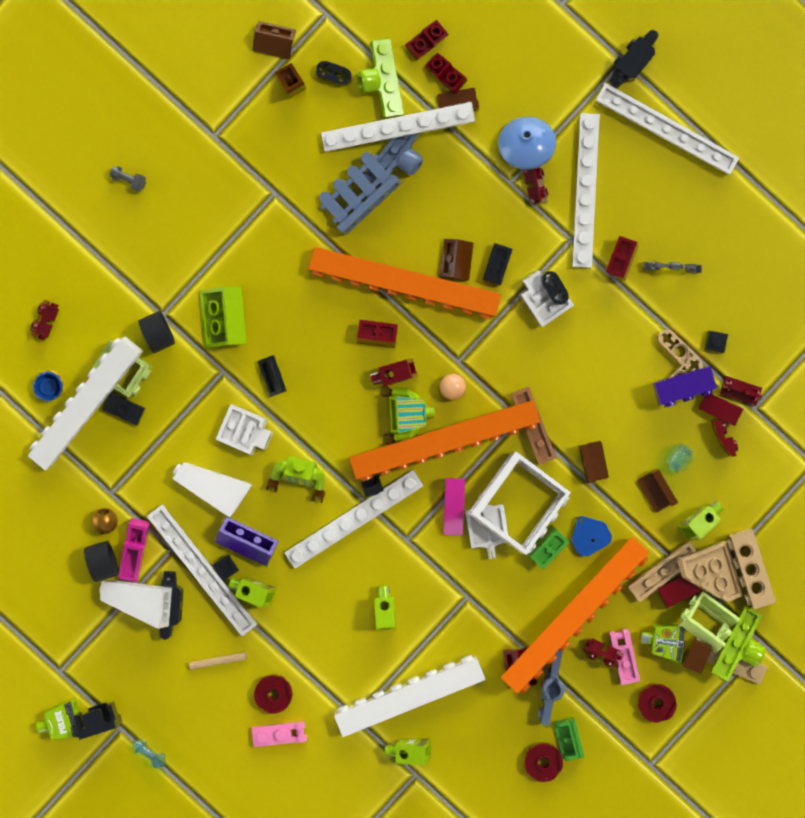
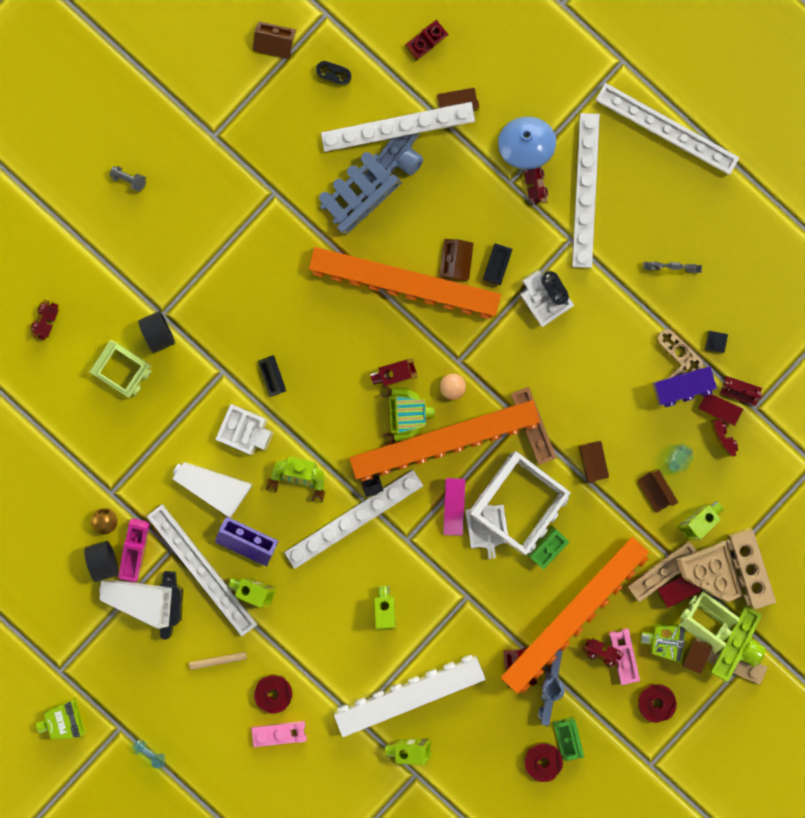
(48, 386): blue hair -> none
(85, 403): white brick -> none
(97, 720): black panel -> none
(124, 408): black plate -> none
(223, 317): lime slope -> none
(226, 567): black plate -> none
(290, 80): reddish brown slope -> none
(377, 333): dark red hinge -> none
(382, 79): lime plate -> none
(446, 73): dark red slope -> none
(589, 530): blue piece -> none
(622, 258): dark red hinge -> none
(635, 59): black hinge -> none

